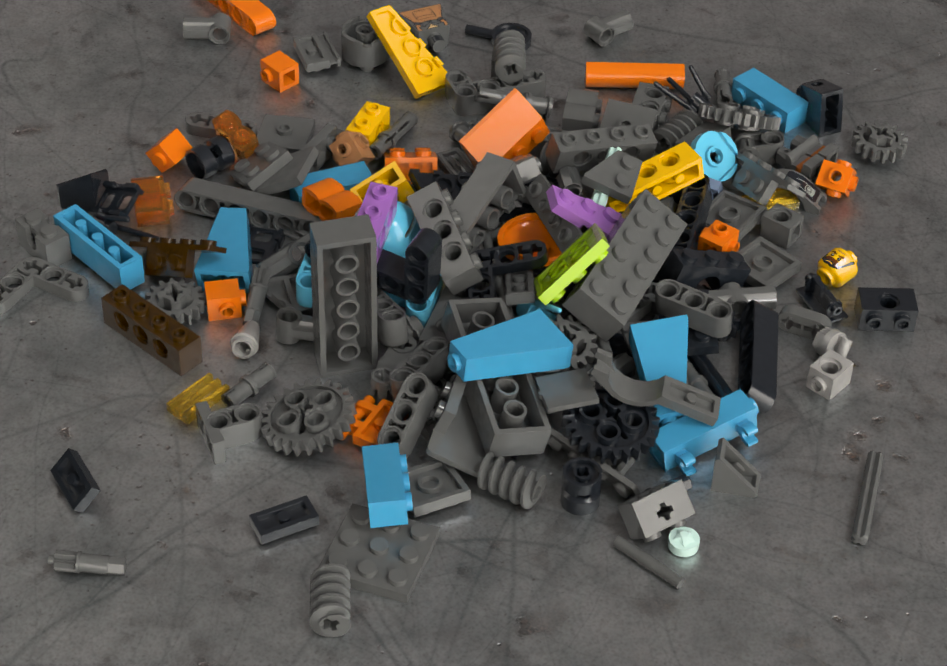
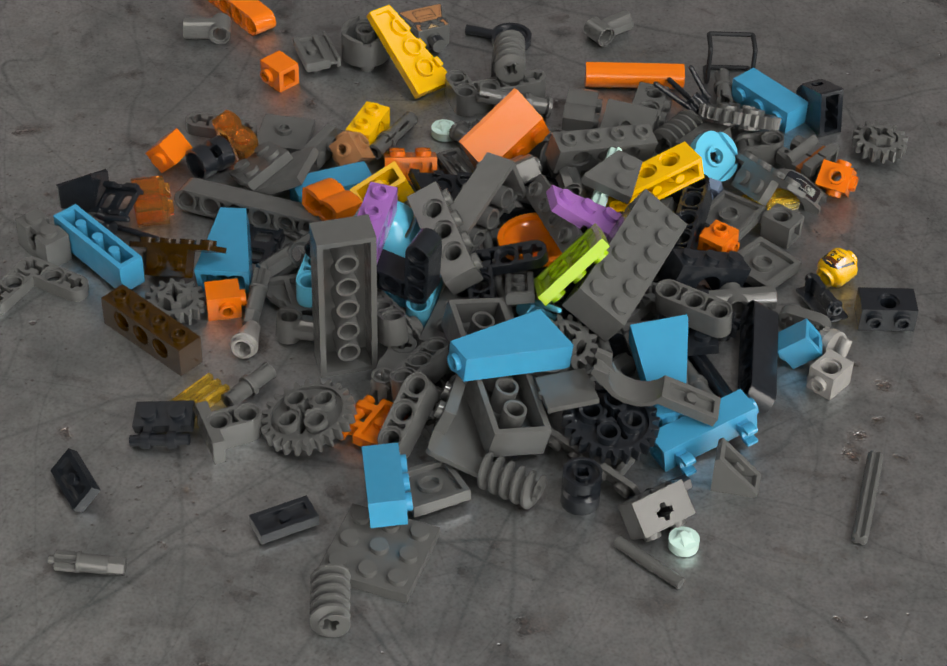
(159, 417): none -> black plate
(440, 130): none -> light aqua tile
(707, 68): none -> black piece
(799, 343): none -> dark azure brick

